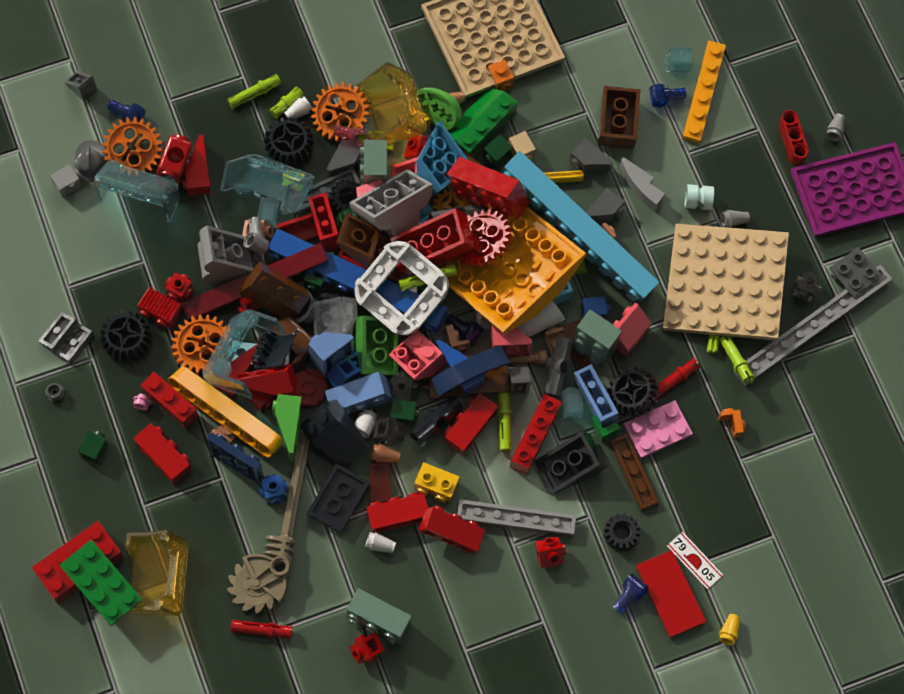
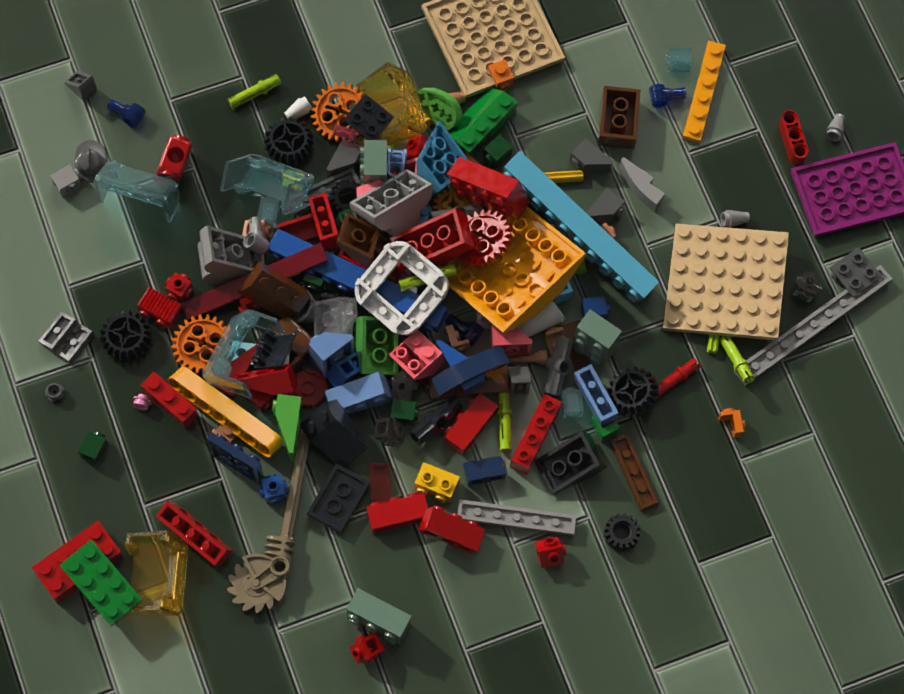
(118, 137): orange gear -> none
(163, 453): red brick -> none
(194, 533): none -> red brick
(197, 171): red slope -> none
(255, 628): red pin -> none
(285, 102): lime pin -> none
(366, 422): white brick -> none
(368, 118): none -> black hinge
(379, 543): white cone -> none
(384, 454): nougat cone -> none
(396, 161): none -> medium blue piece
(484, 470): none -> dark blue panel
(522, 143): tan brick -> none
(632, 589): clear blue pin -> none
(633, 326): coral slope -> none
(657, 429): bright pink plate -> none
(670, 594): red tile -> none
(695, 560): white sticker -> none
(699, 197): light aqua wheel -> none
(730, 630): yellow cone -> none

